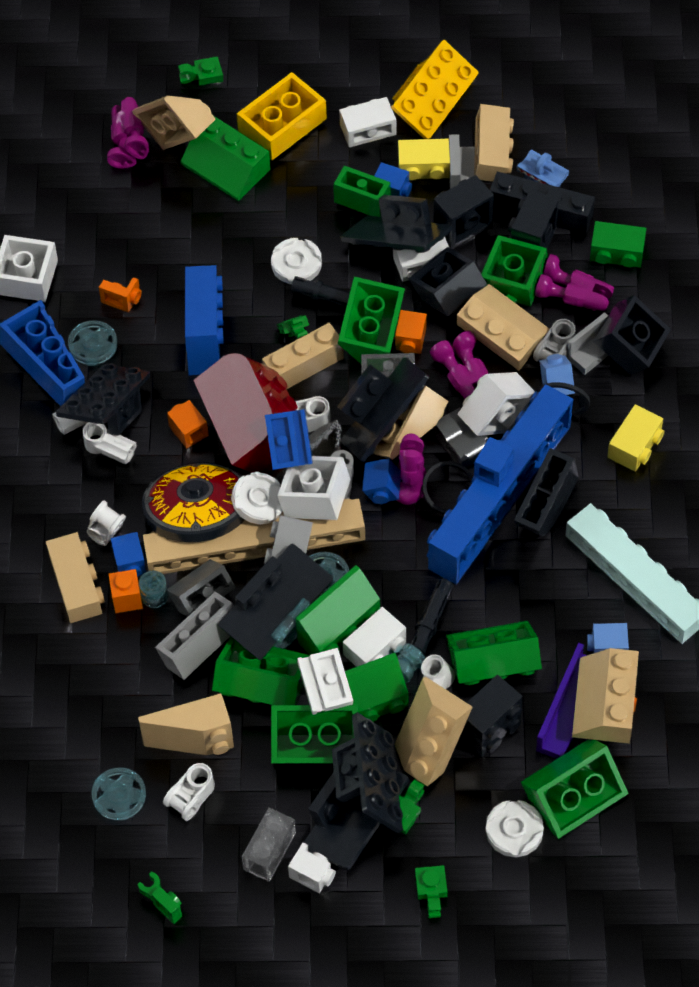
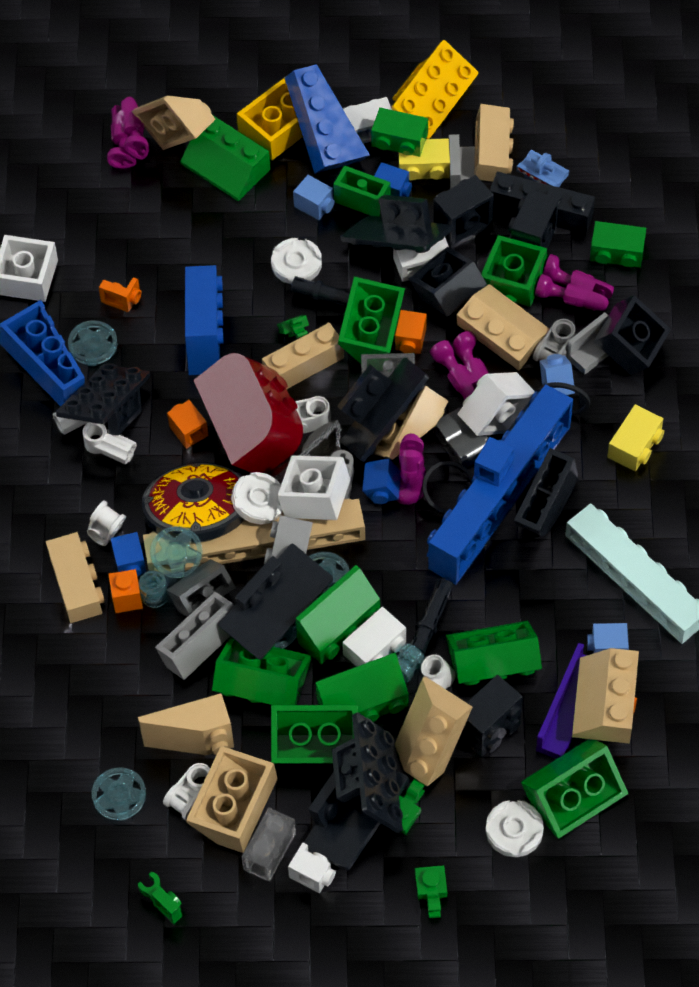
(176, 552): none -> clear light blue wheel
(204, 70): green plate -> none
(232, 798): none -> tan slope
(288, 439): blue plate -> none
(289, 621): clear light blue piece -> none
(313, 197): none -> medium blue brick
(323, 123): none -> blue wedge
(325, 681): white plate -> none
(399, 132): none -> green brick

